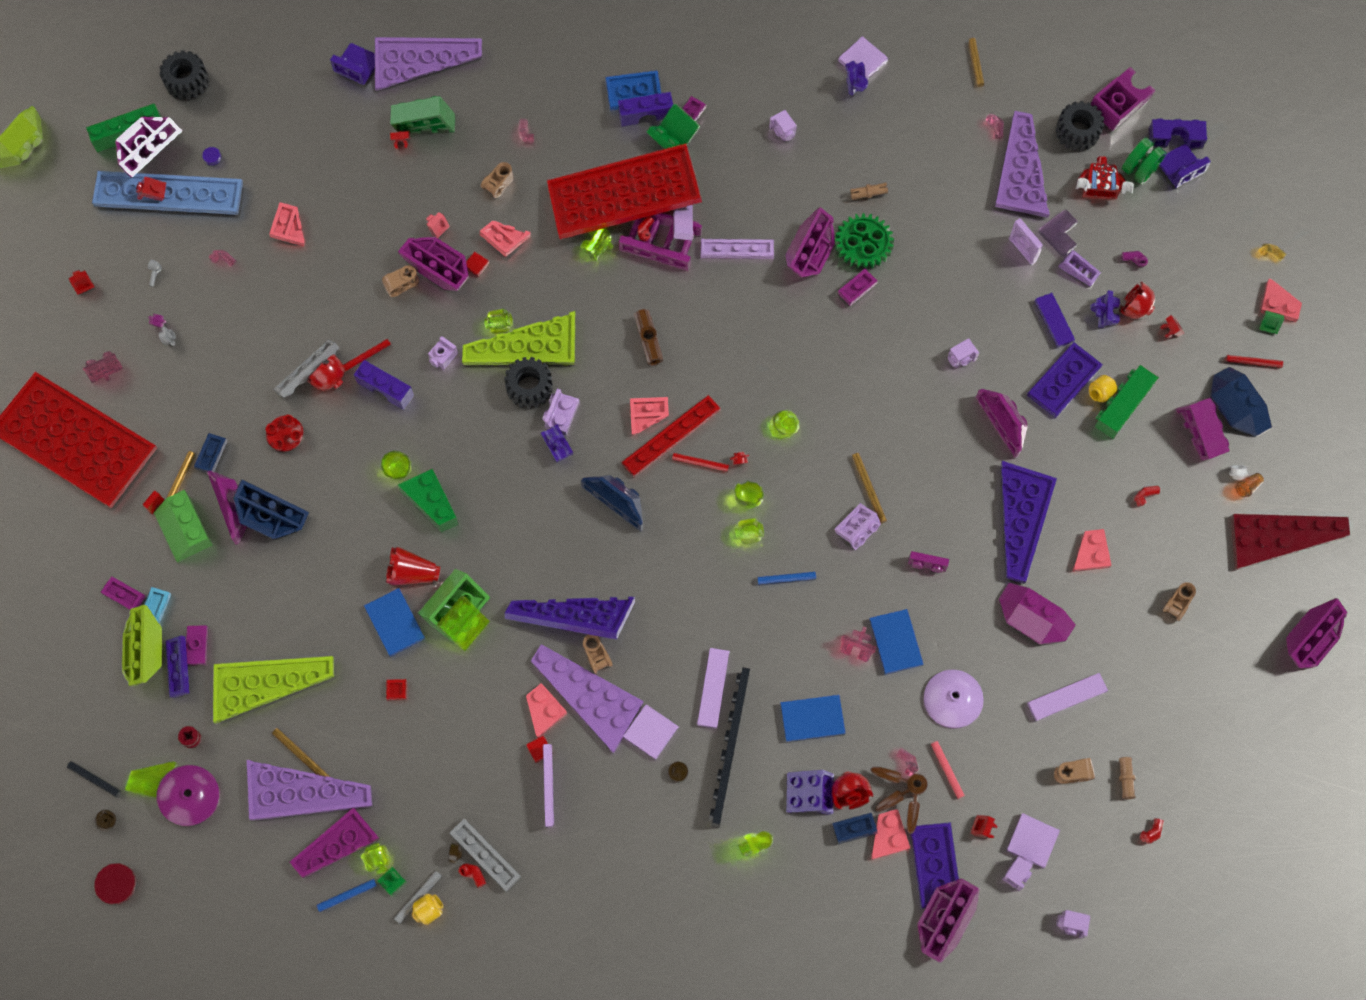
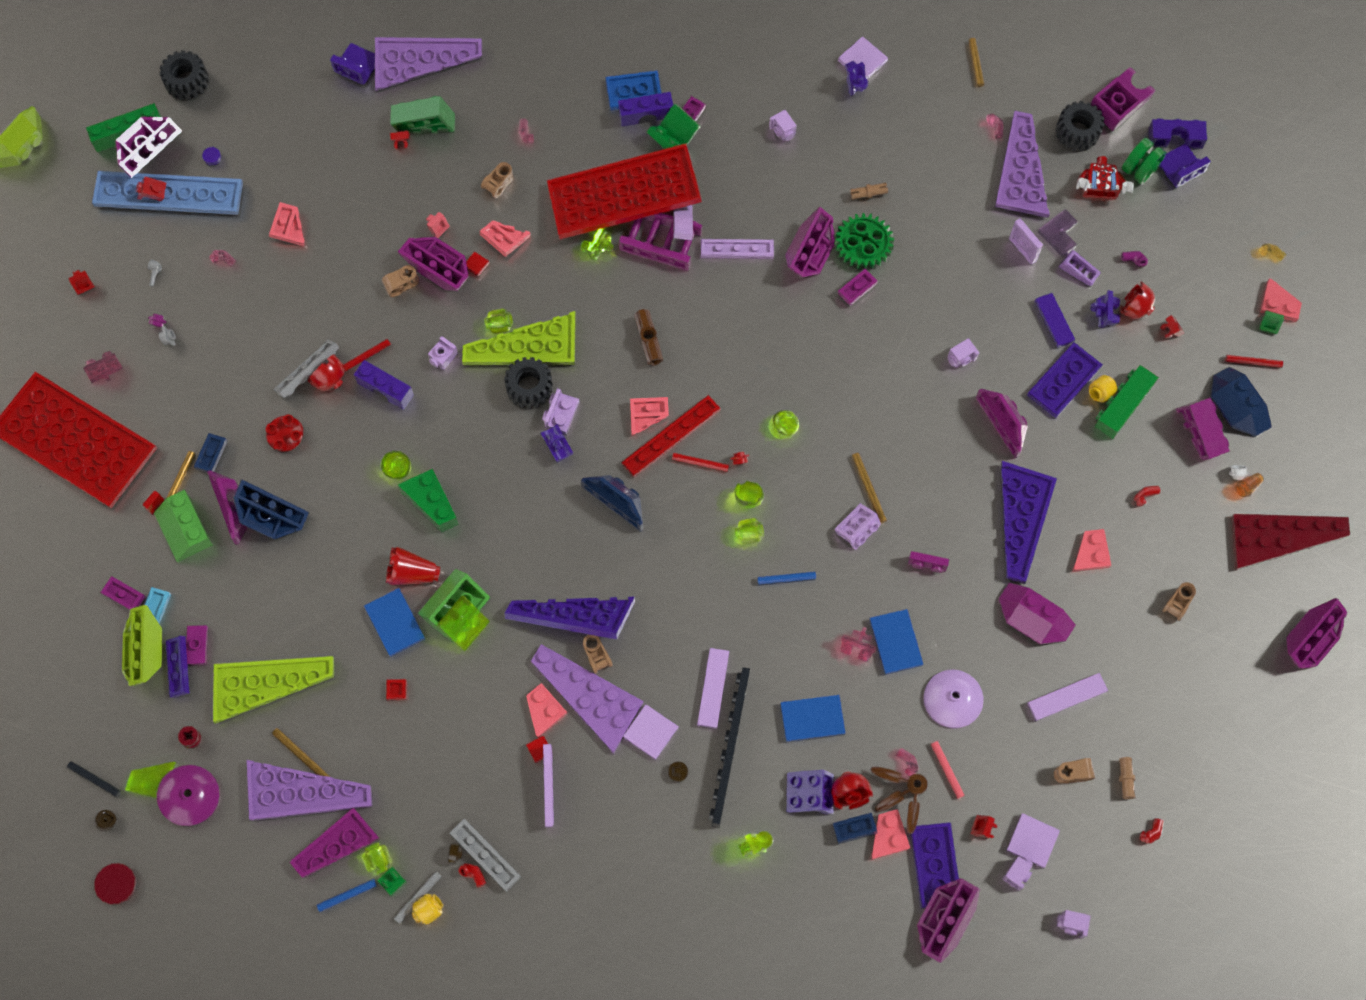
(642, 229): red arm -> none

